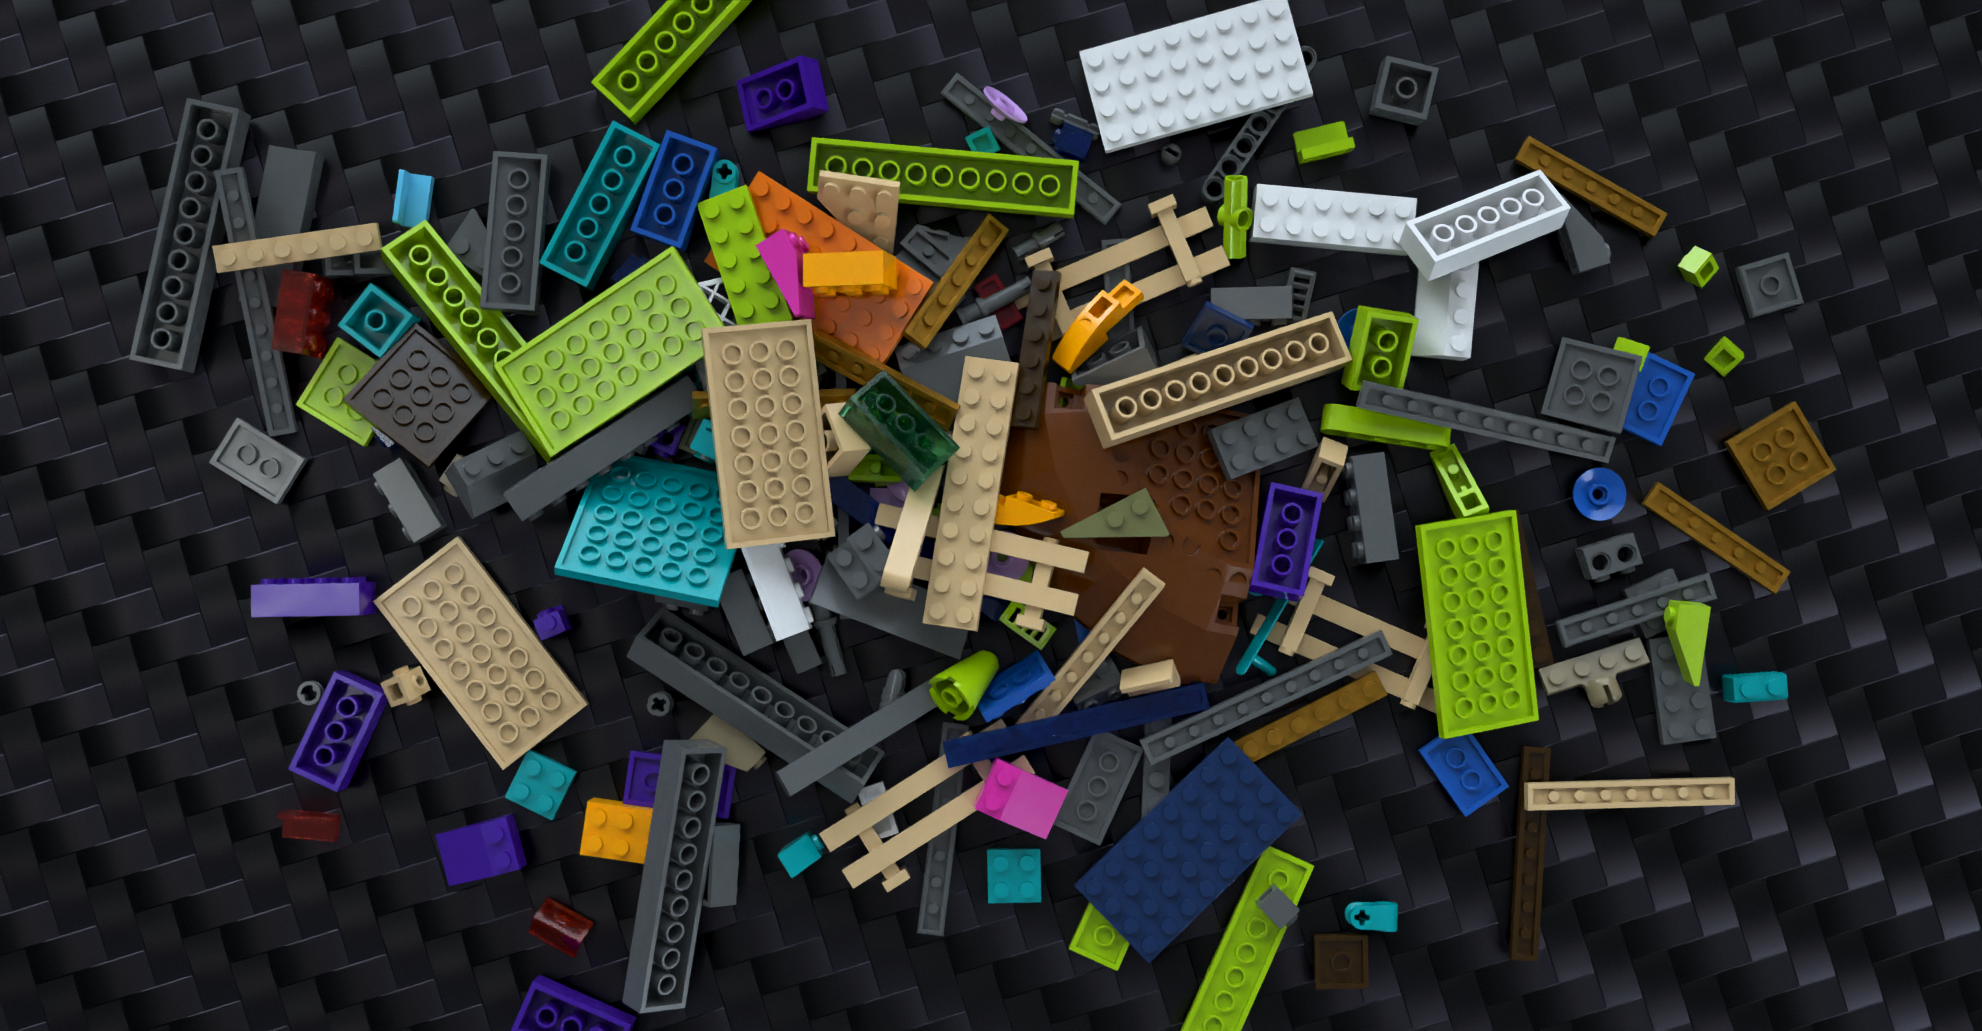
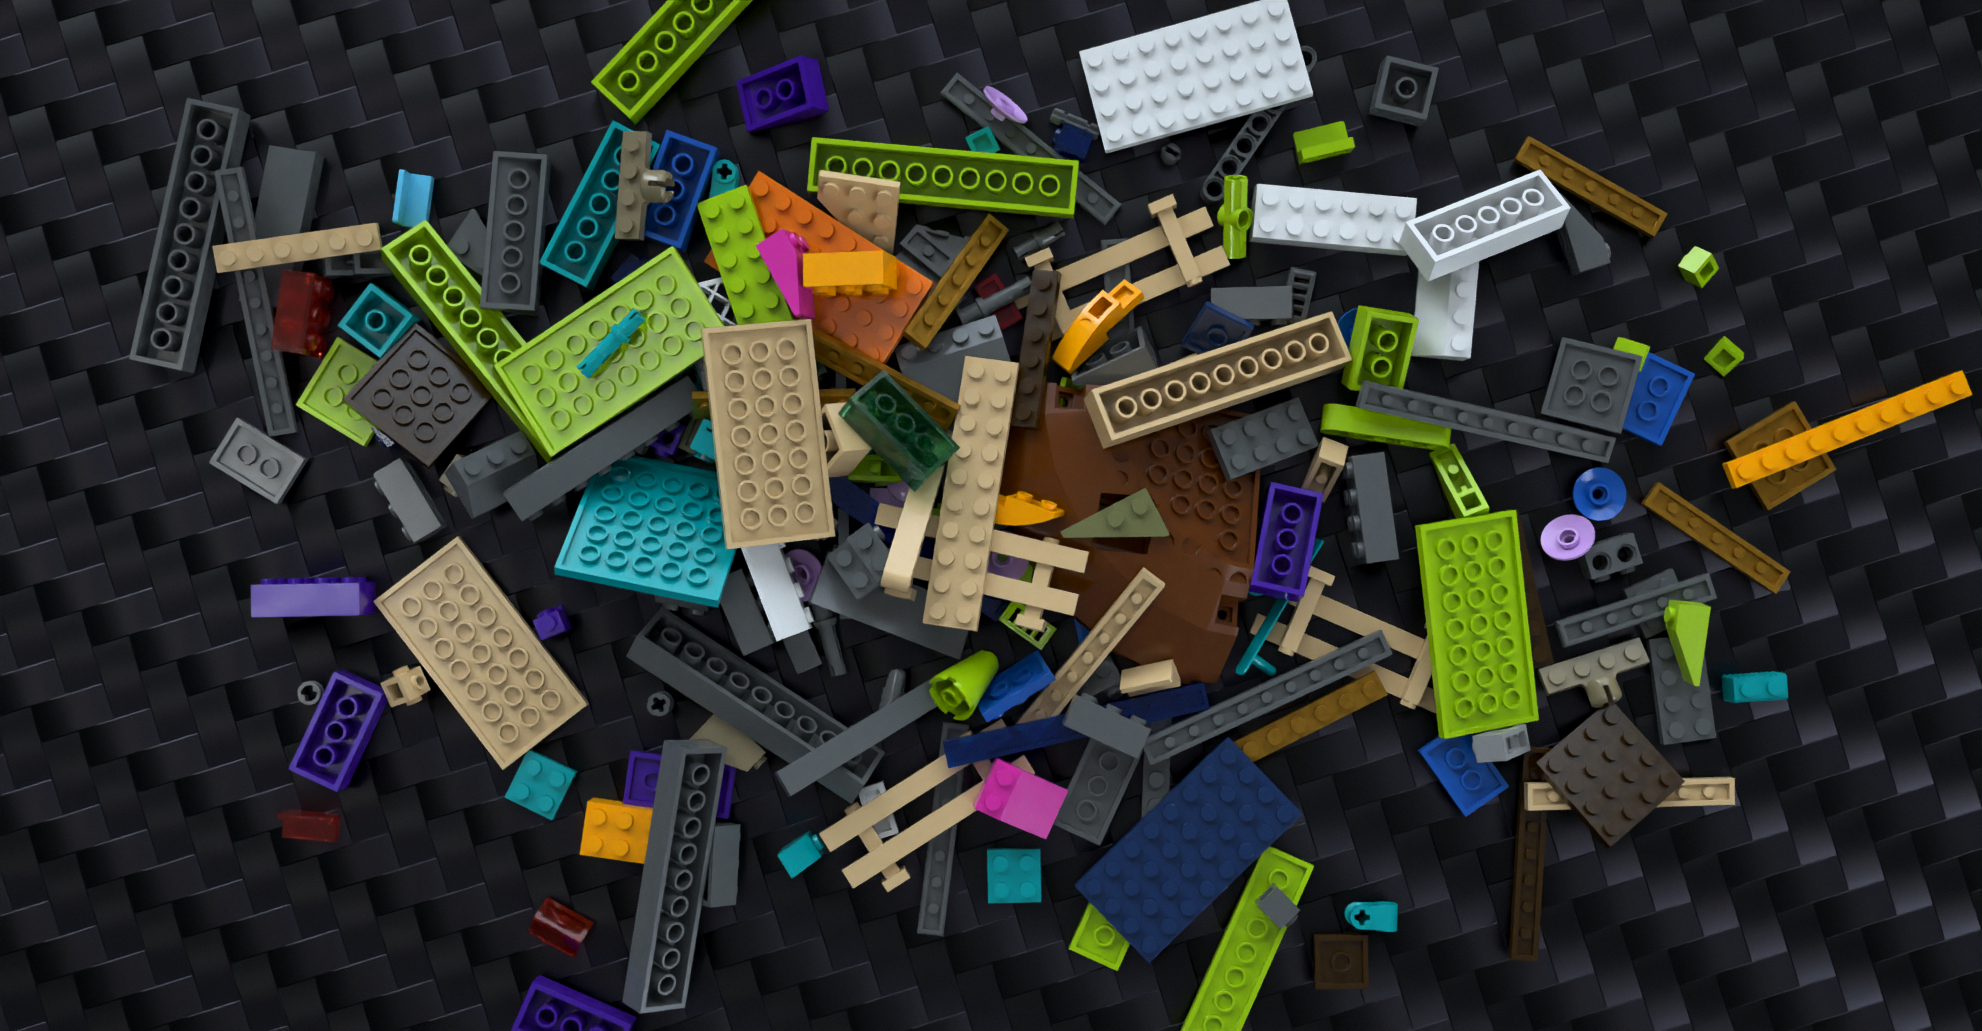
(481, 850): dark purple slope -> none
(619, 334): none -> teal pin
(638, 186): none -> dark tan plate
(1106, 724): none -> dark grey brick
(1501, 743): none -> light grey brick
(1566, 529): none -> lavender dish
(1608, 774): none -> dark brown plate
(1769, 285): dark grey tile -> none
(1846, 429): none -> light orange plate

